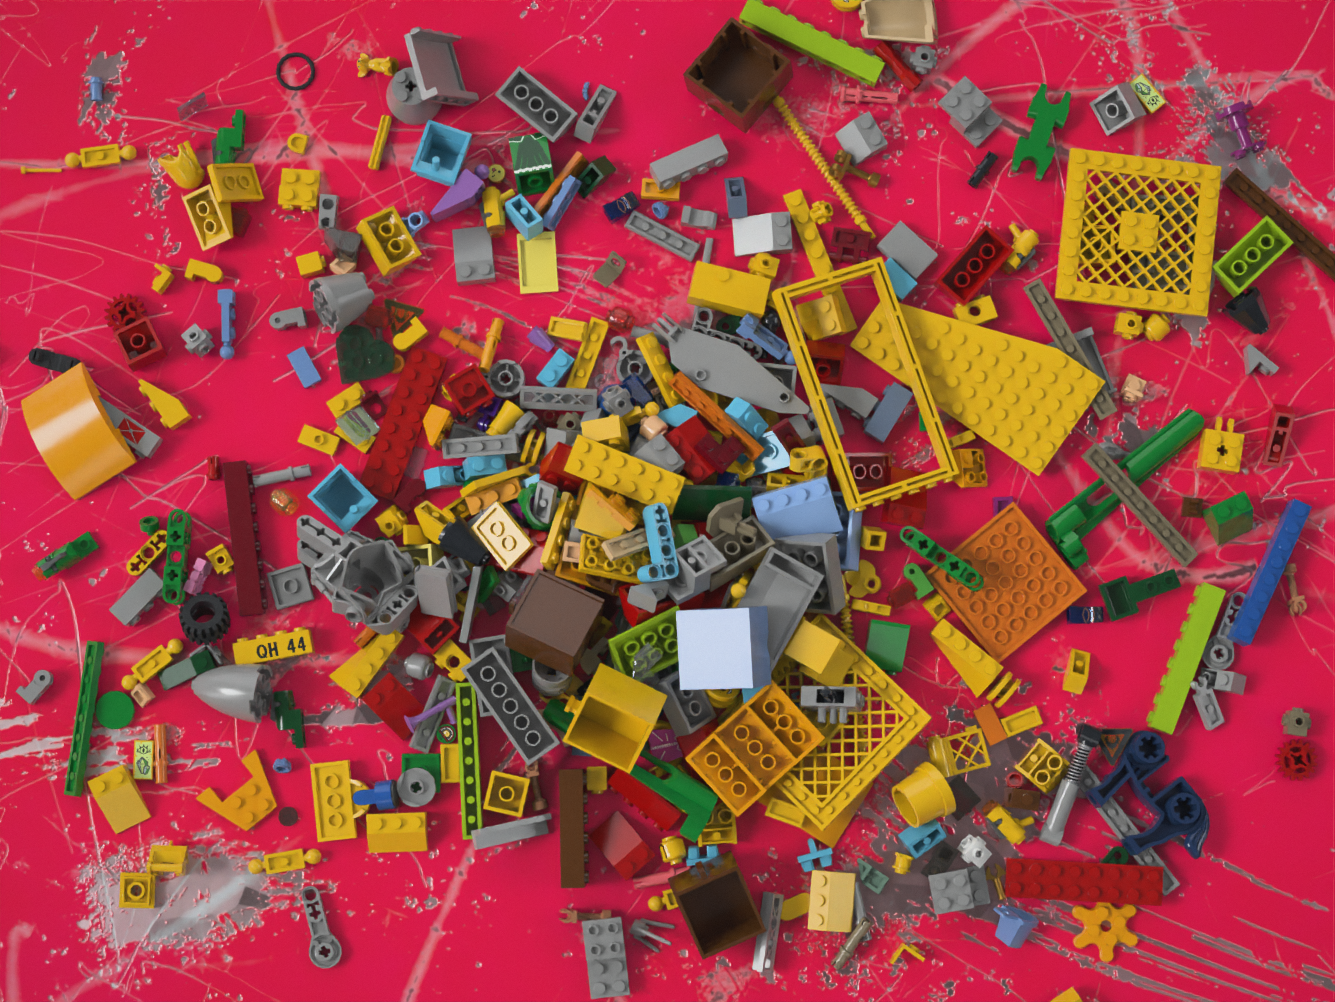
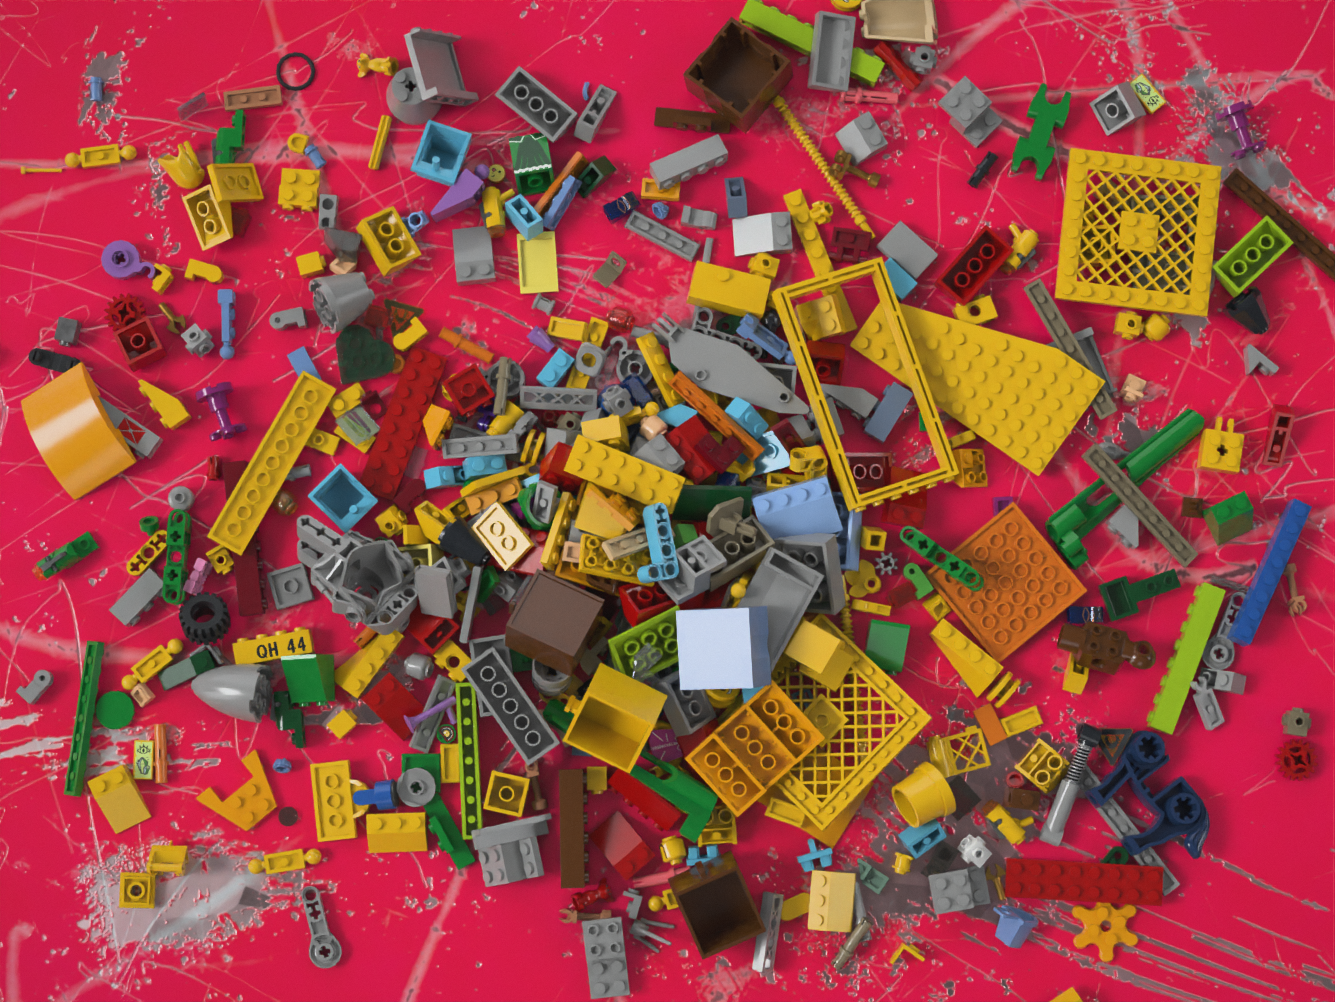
(67, 331): none -> flat silver brick
(132, 265): none -> medium lavender piece
(172, 318): none -> pearl gold bar
(181, 498): none -> light grey head
(218, 404): none -> magenta piece
(253, 98): none -> nougat plate
(271, 463): none -> yellow plate
(310, 678): none -> green slope
(315, 156): none -> medium blue pin
(343, 723): none -> yellow brick
(448, 833): none -> green bracket
(493, 338): light orange pin -> none
(502, 386): none -> dark tan pin
(511, 862): none -> light grey bracket
(543, 304): none -> light grey bush
(587, 898): none -> red animal
(599, 354): none -> light grey piece
(633, 906): none -> light grey bracket
(647, 595): light grey slope -> none
(691, 120): none -> reddish brown bracket
(831, 52): none -> light grey slope
(832, 700): light grey piece -> none
(891, 561): none -> light grey gear
(1104, 647): none -> reddish brown brick
(1125, 525): none -> light grey slope
(1225, 584): none -> light grey piece

